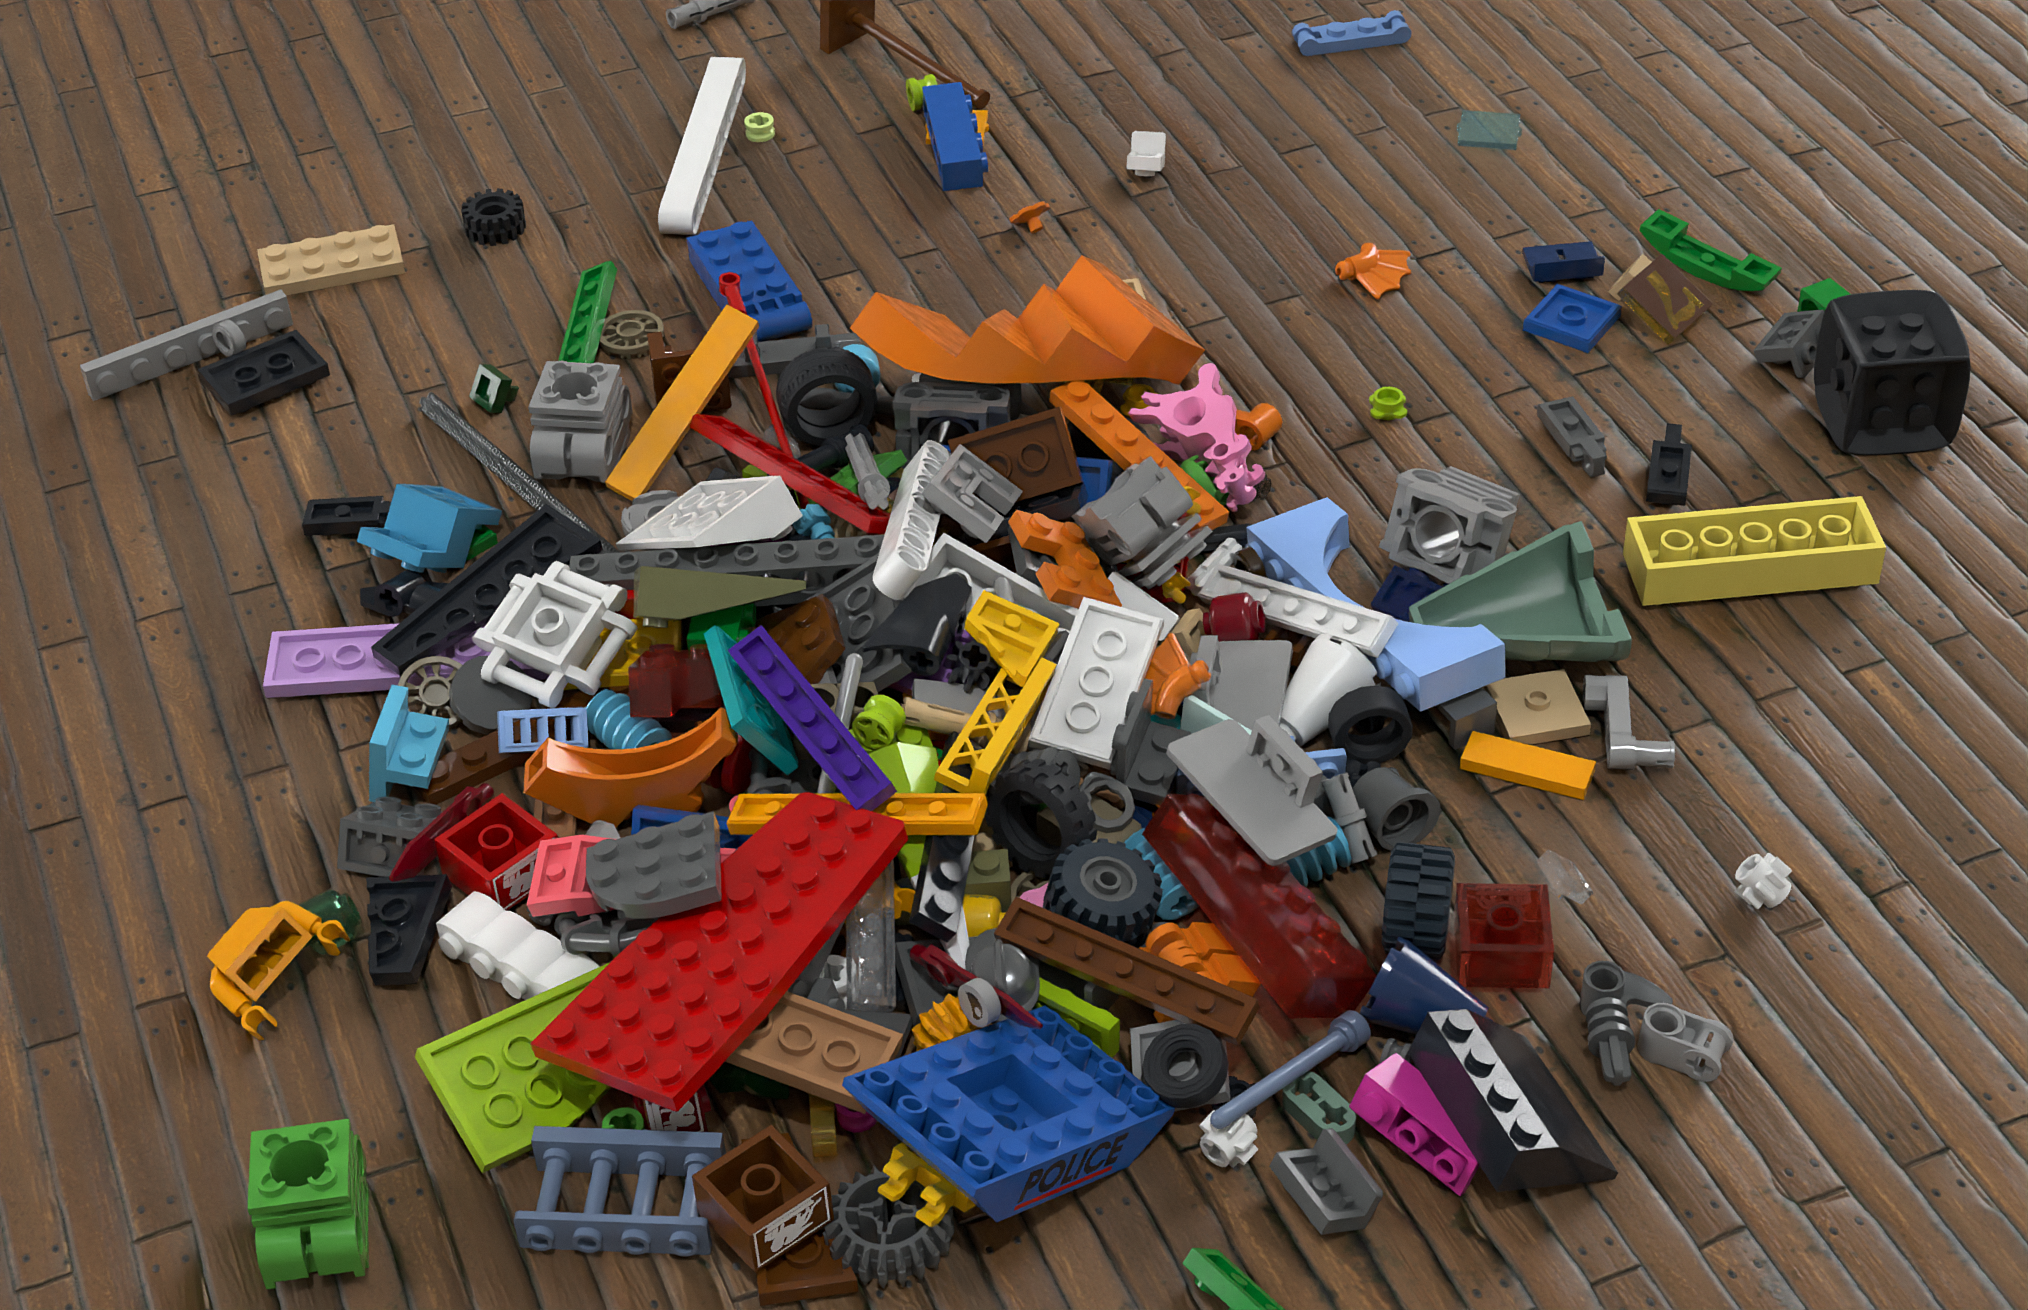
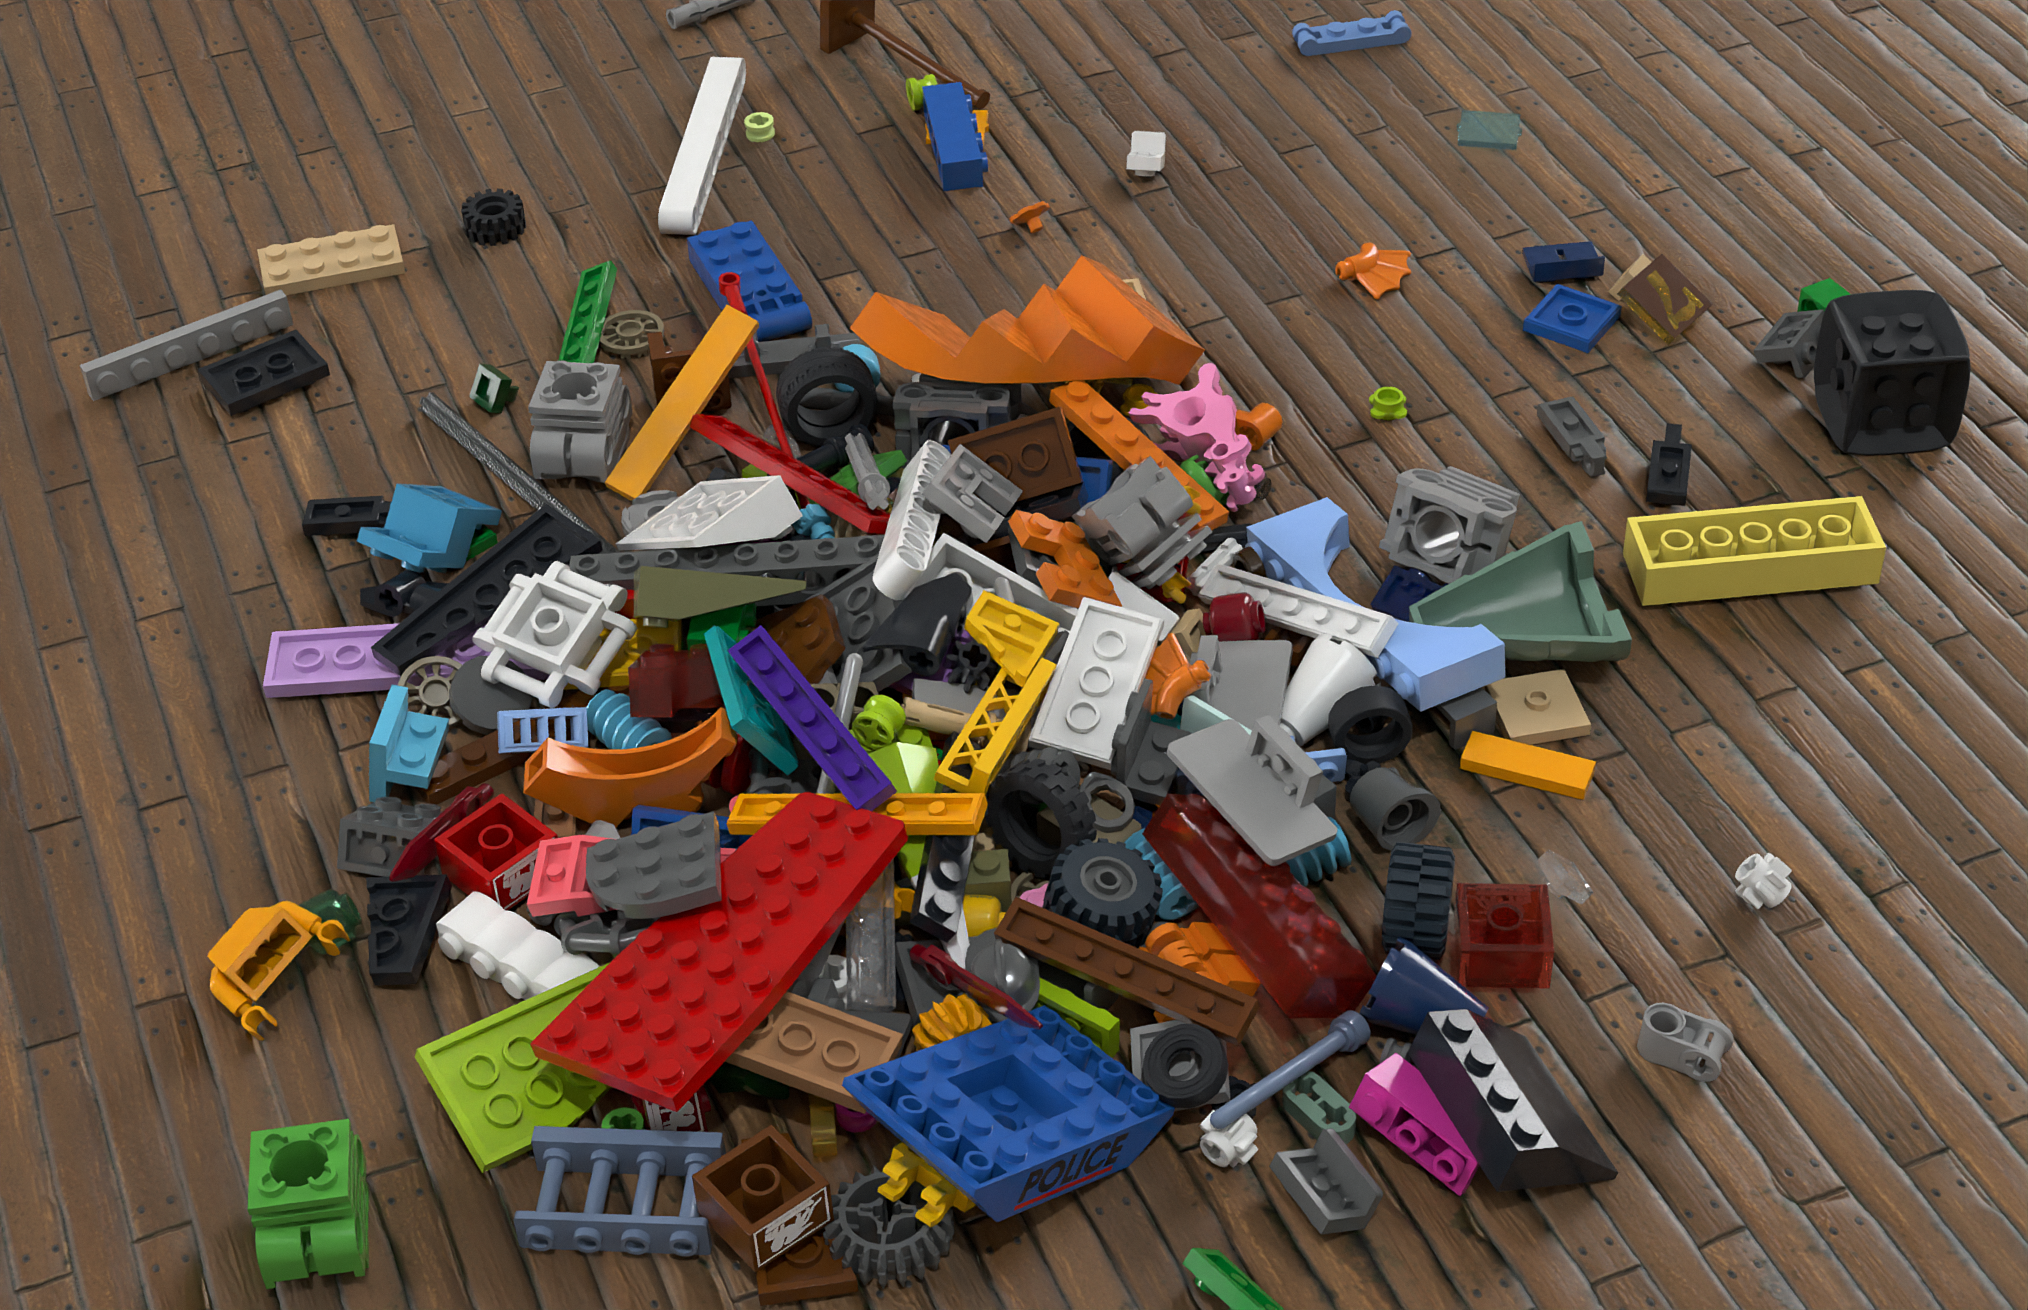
(228, 338): light grey tile -> none
(979, 1002): light grey tile -> none
(1349, 816): light grey pin -> none
(1604, 1002): dark grey piece -> none
(1623, 751): light grey beam -> none
(1669, 238): green slope -> none

